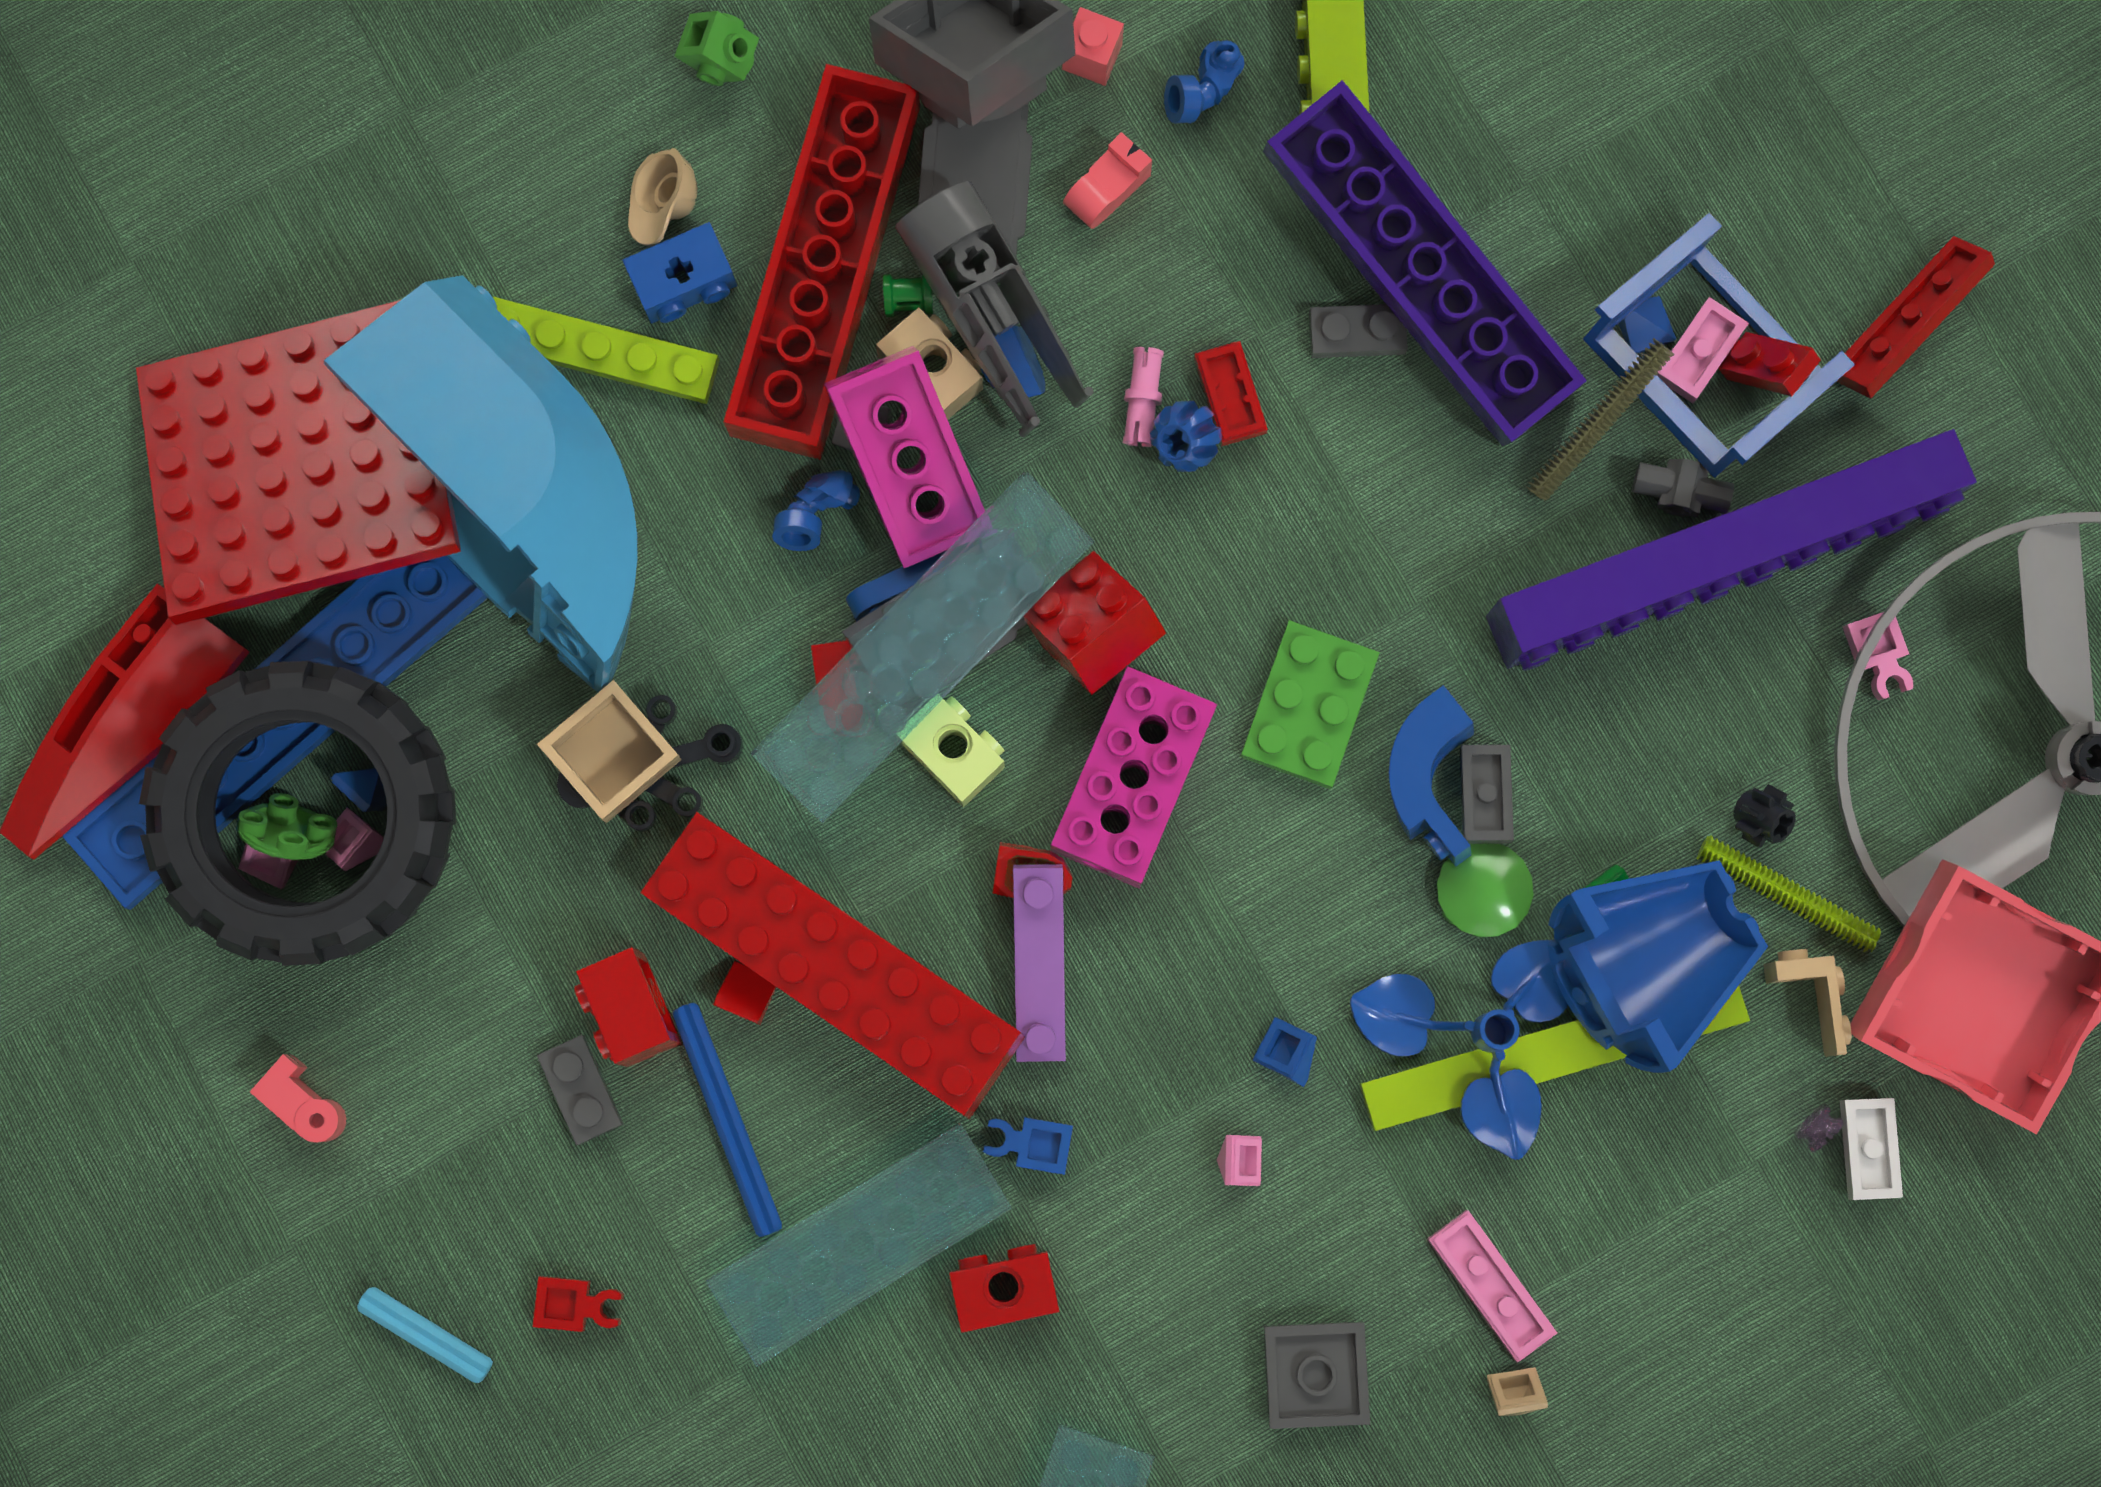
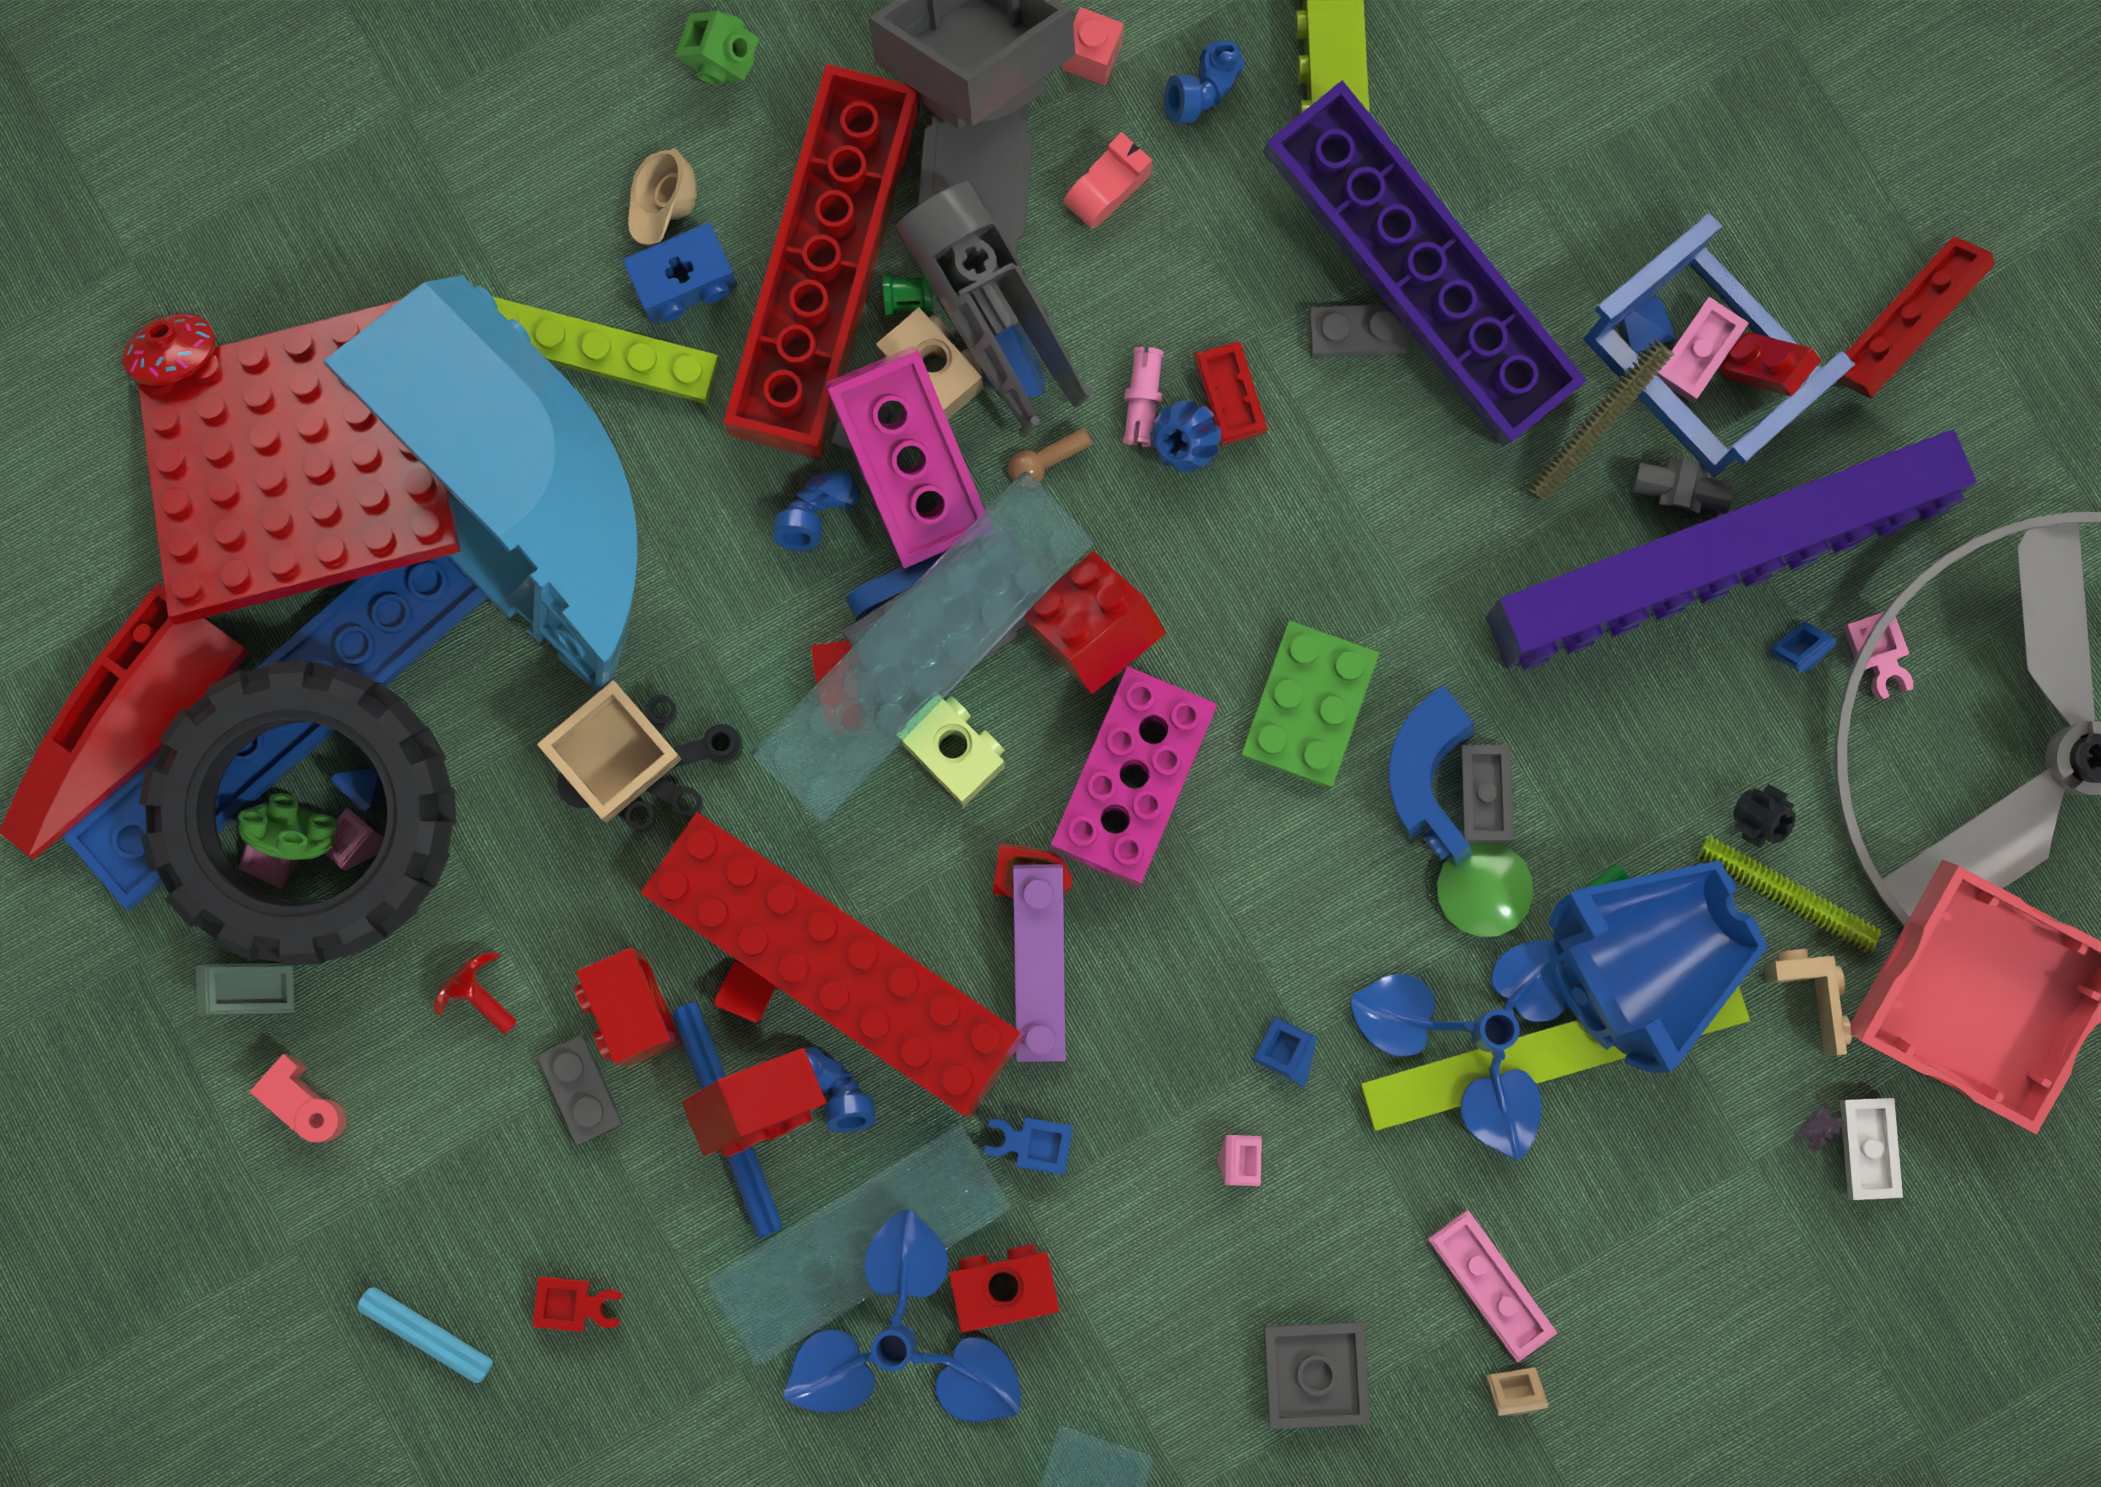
(169, 349): none -> red dish
(244, 989): none -> sand green tile
(464, 986): none -> red plant
(754, 1105): none -> red brick
(849, 1107): none -> blue arm
(904, 1261): none -> blue plant
(1038, 462): none -> medium nougat bar
(1803, 647): none -> blue slope

